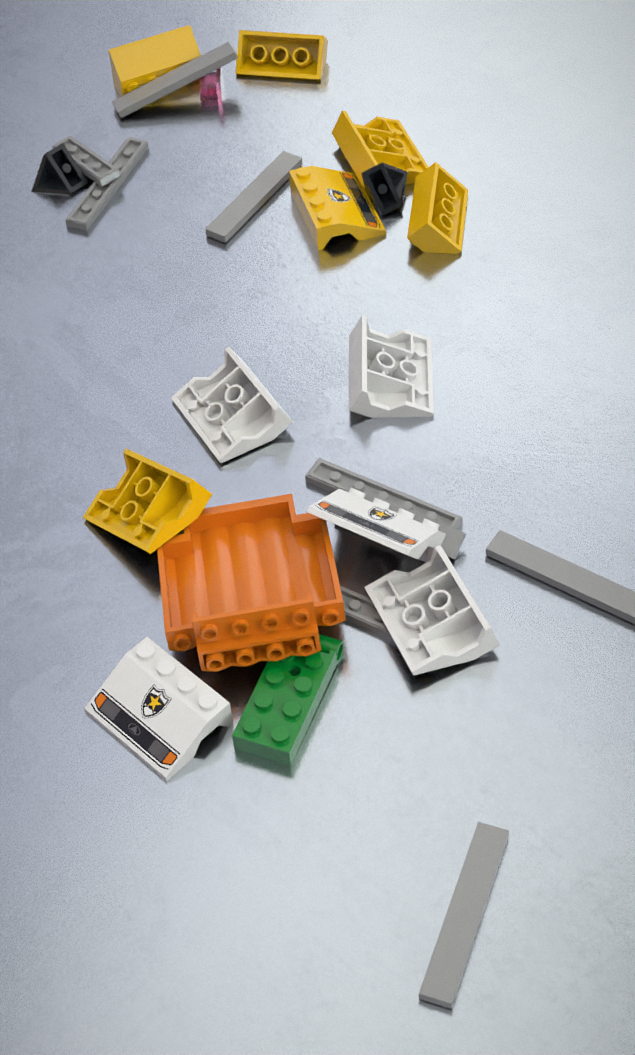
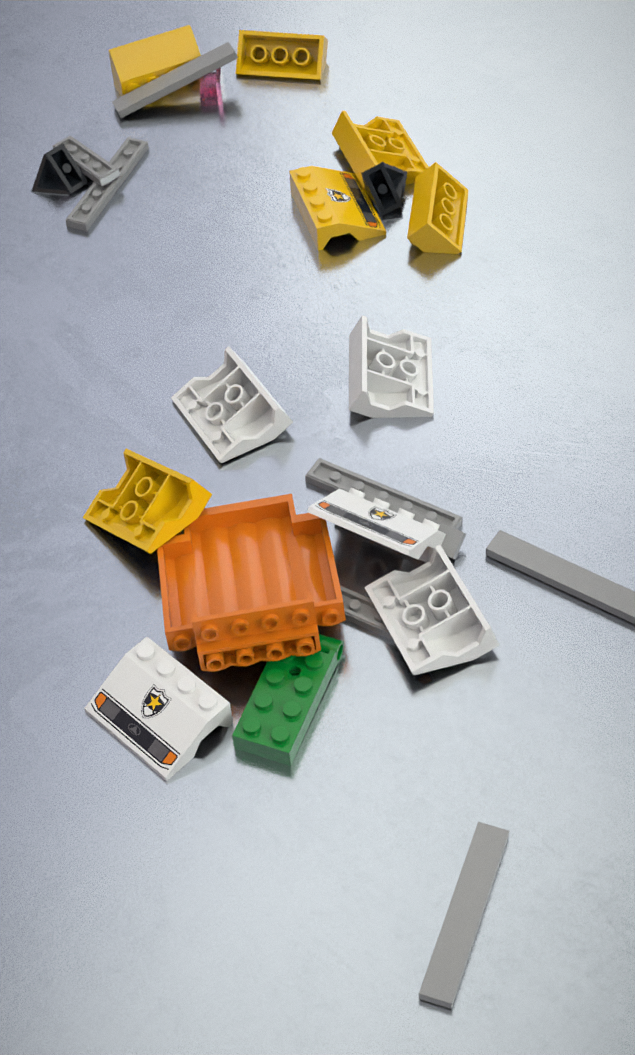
(253, 197): light grey tile -> none

